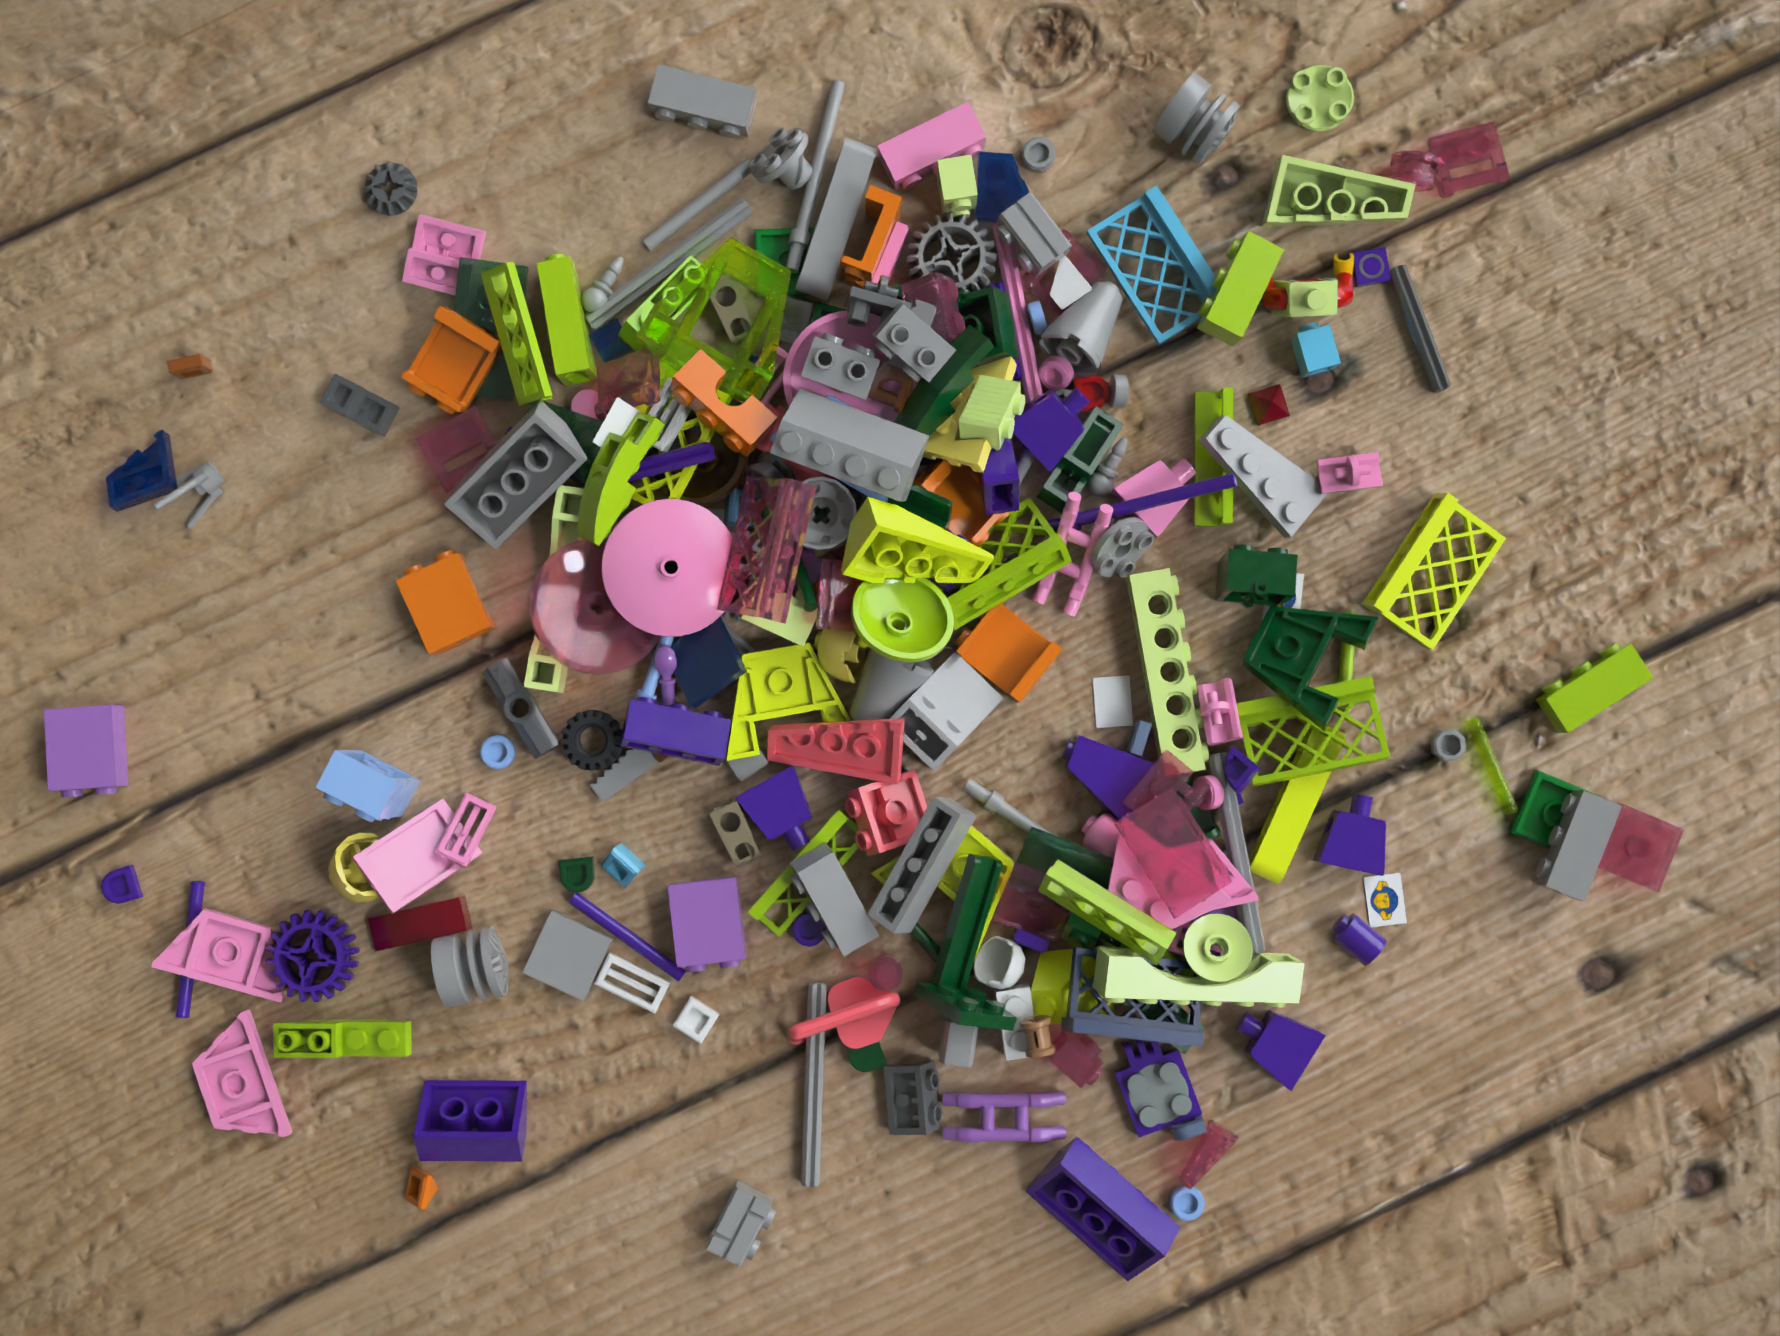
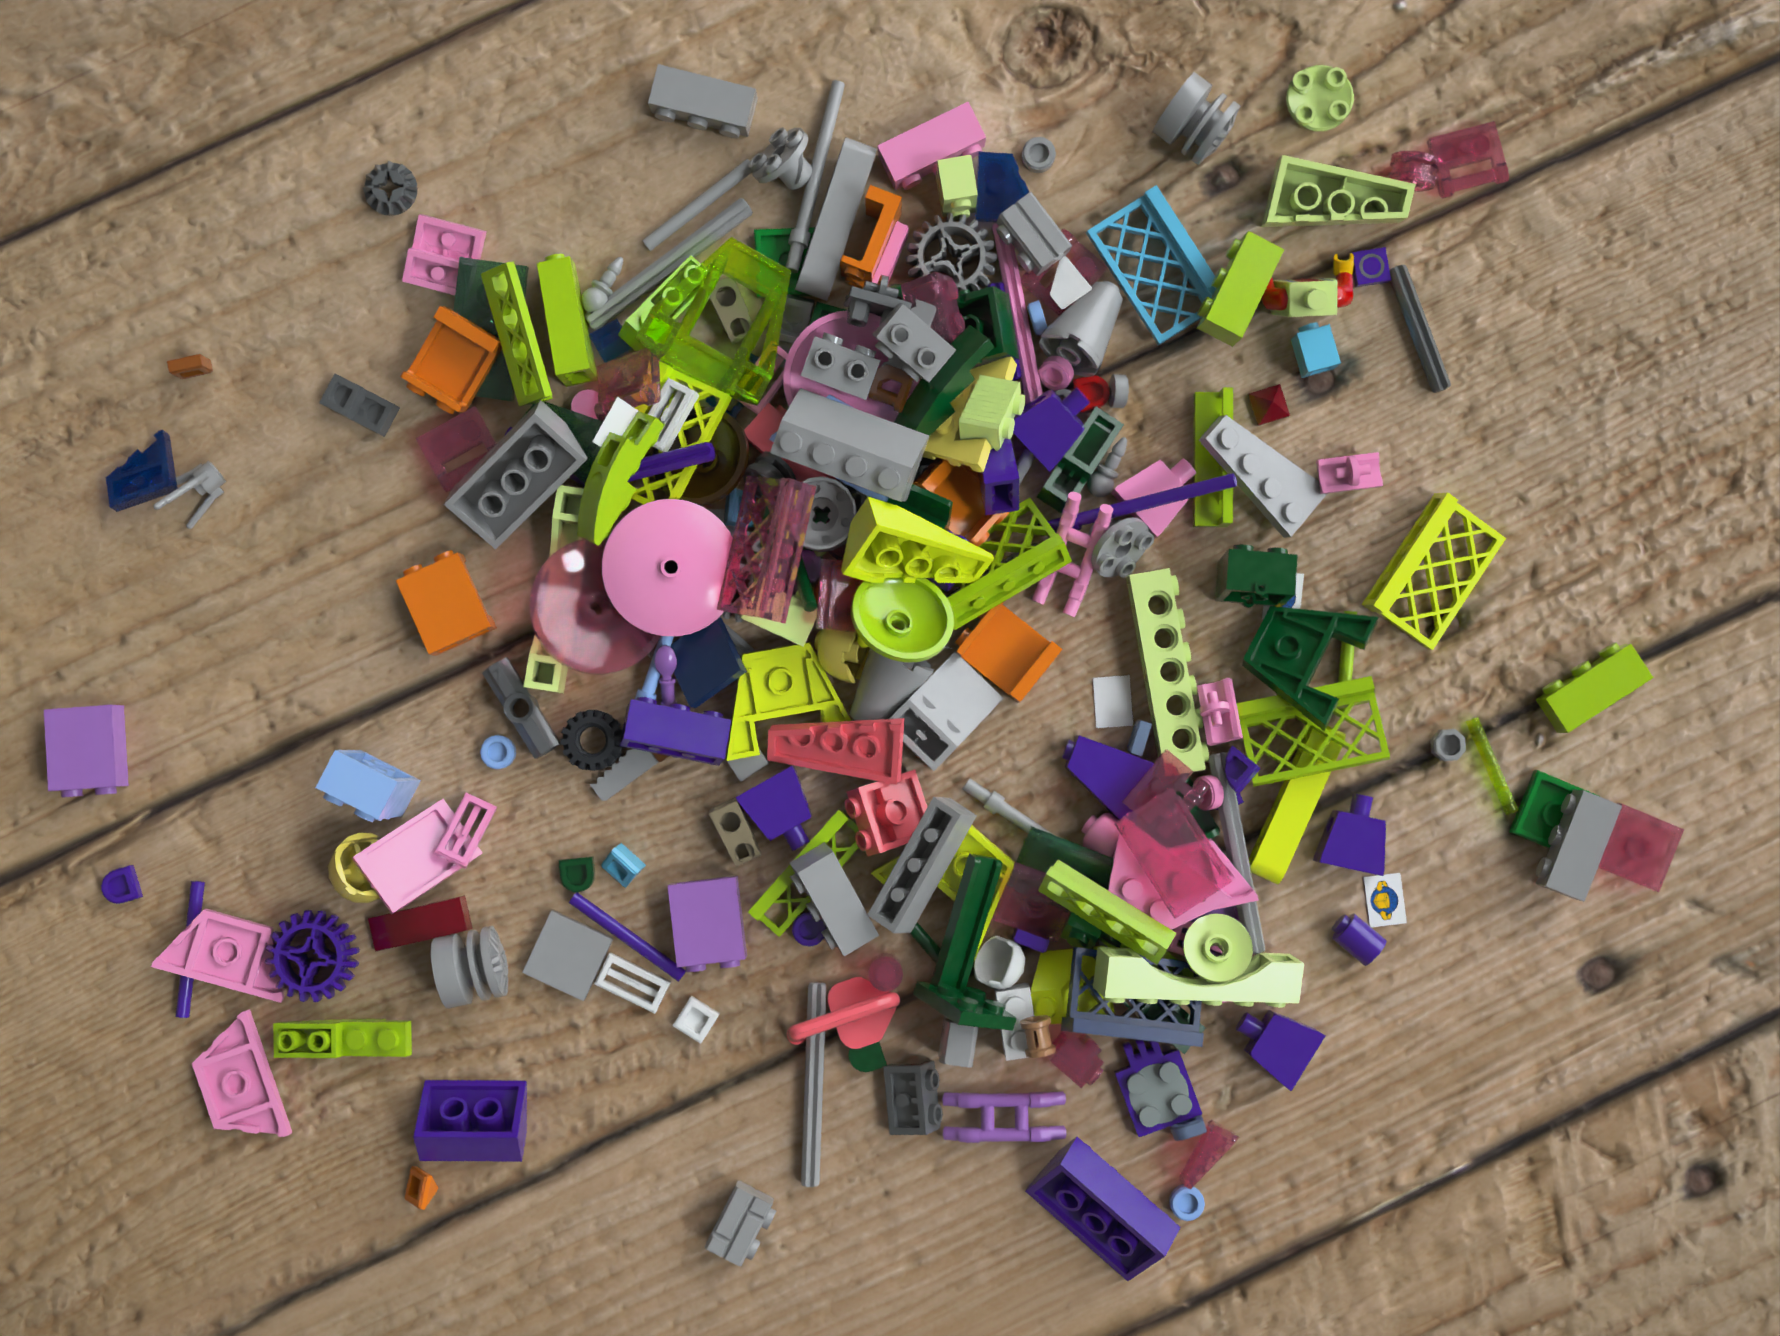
(739, 425): orange arch -> none

